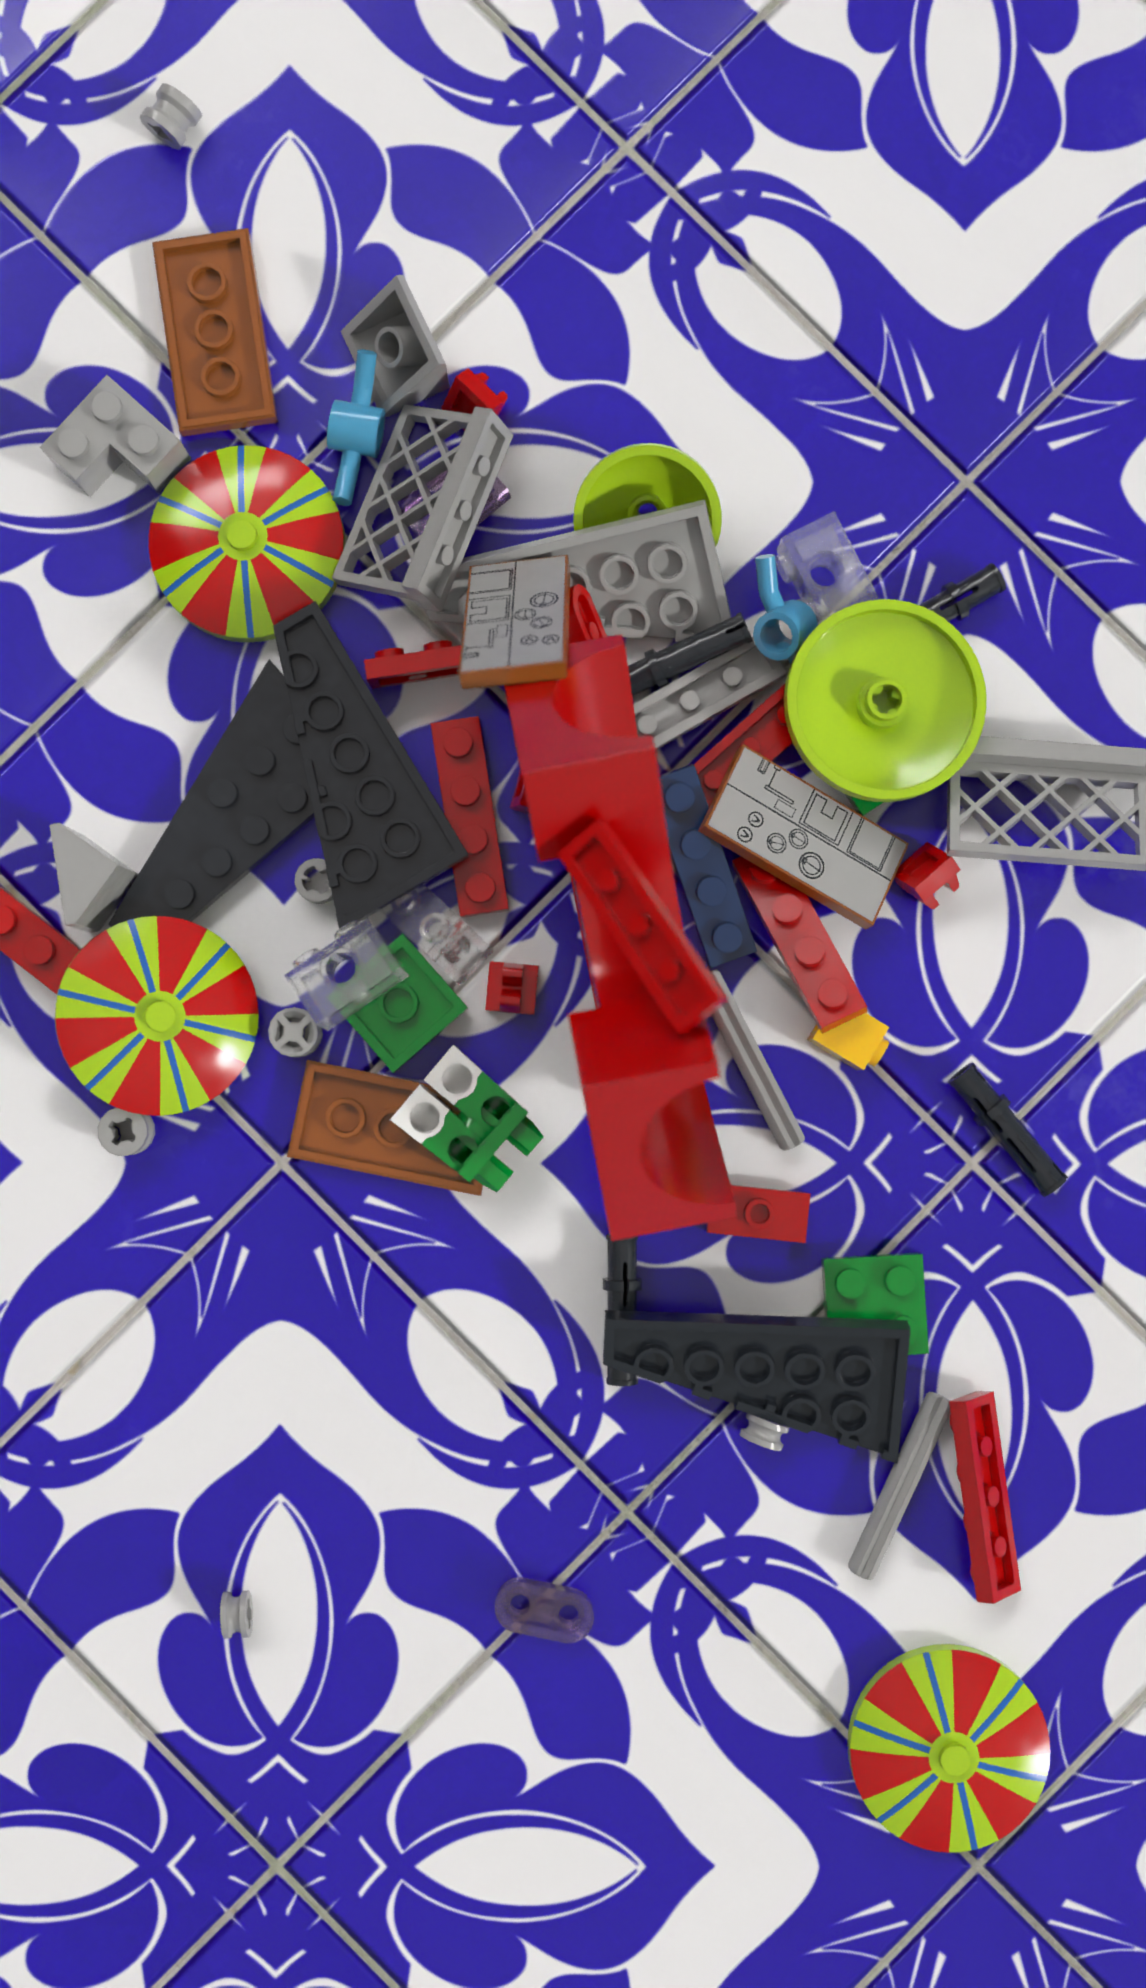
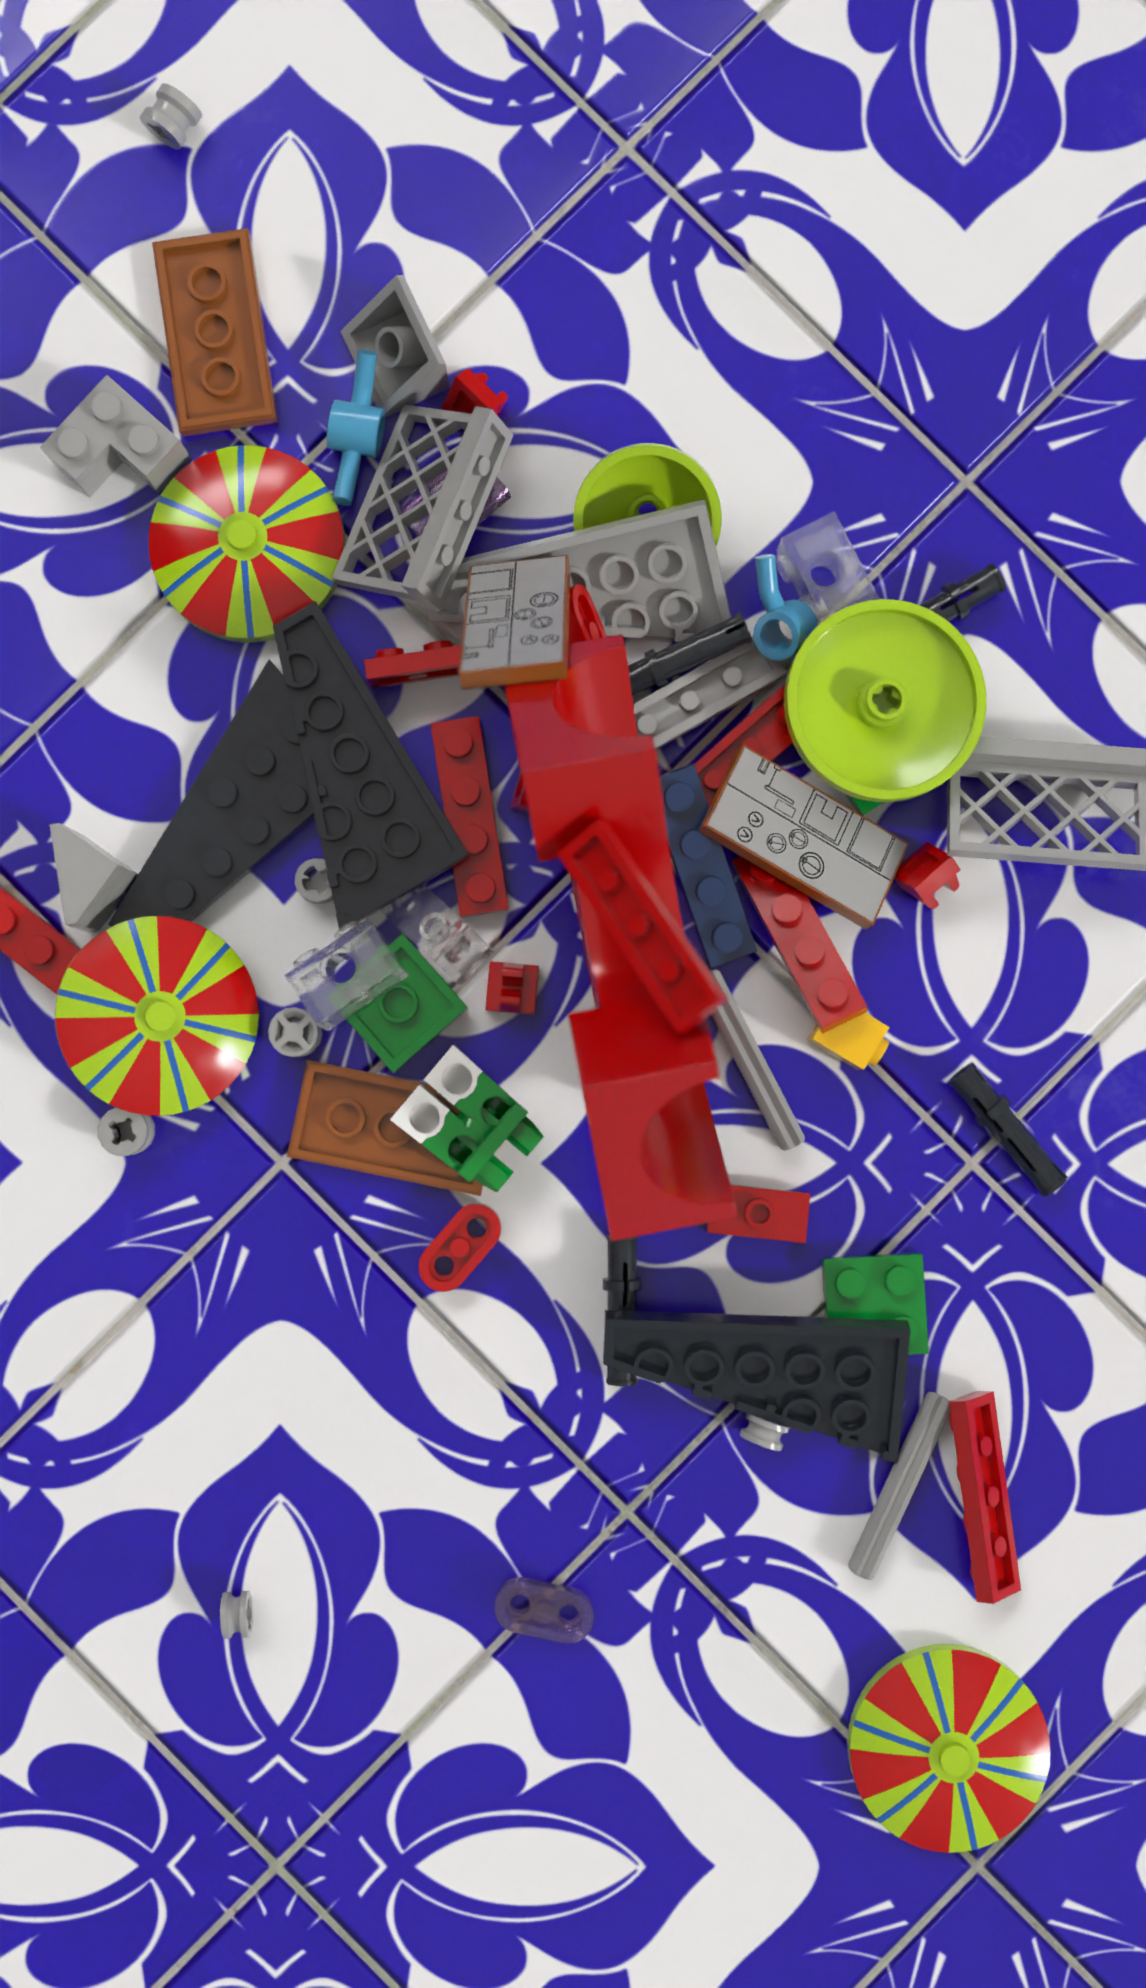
(460, 1246): none -> red plate

